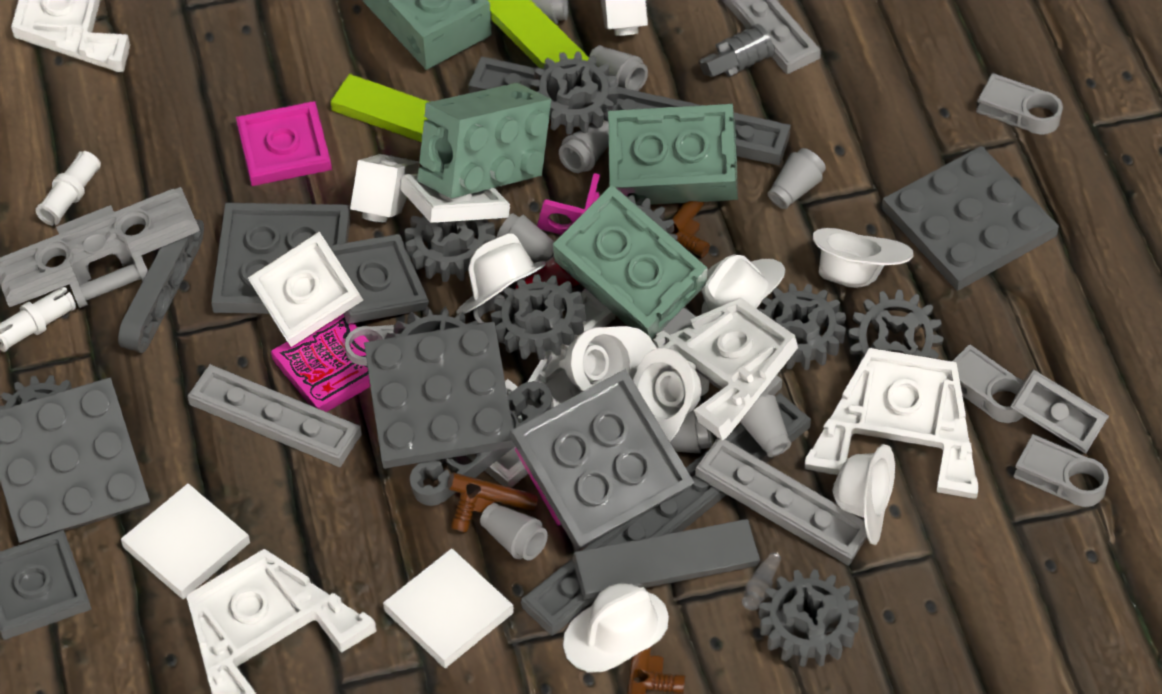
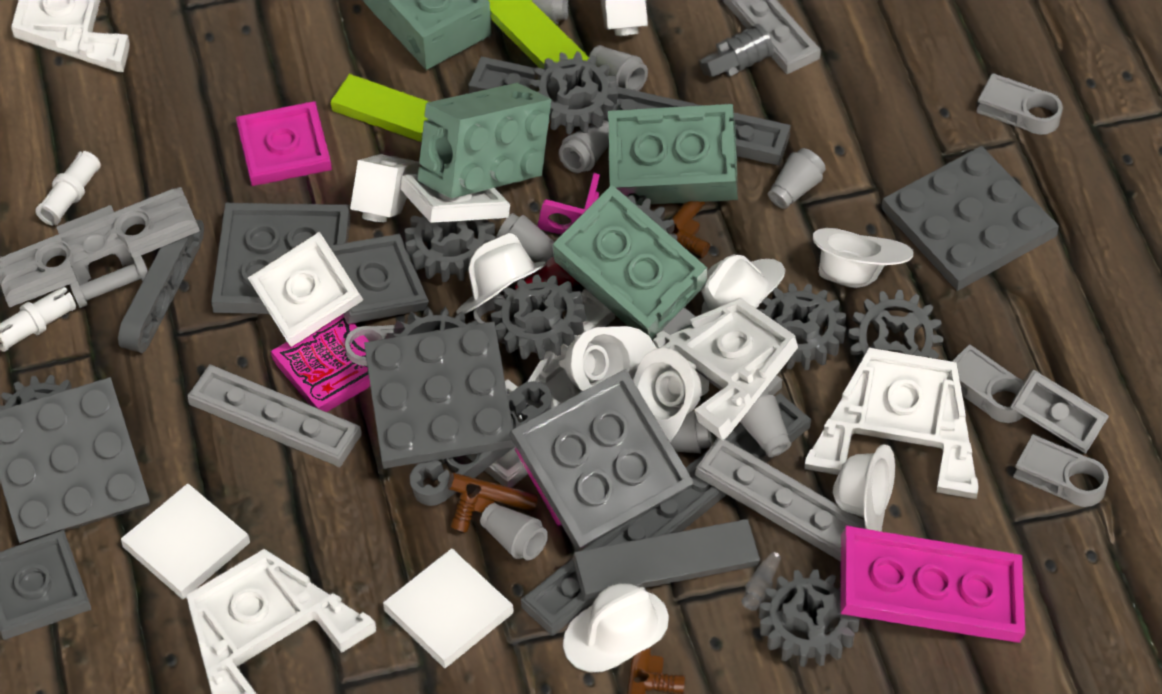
(932, 584): none -> dark pink plate

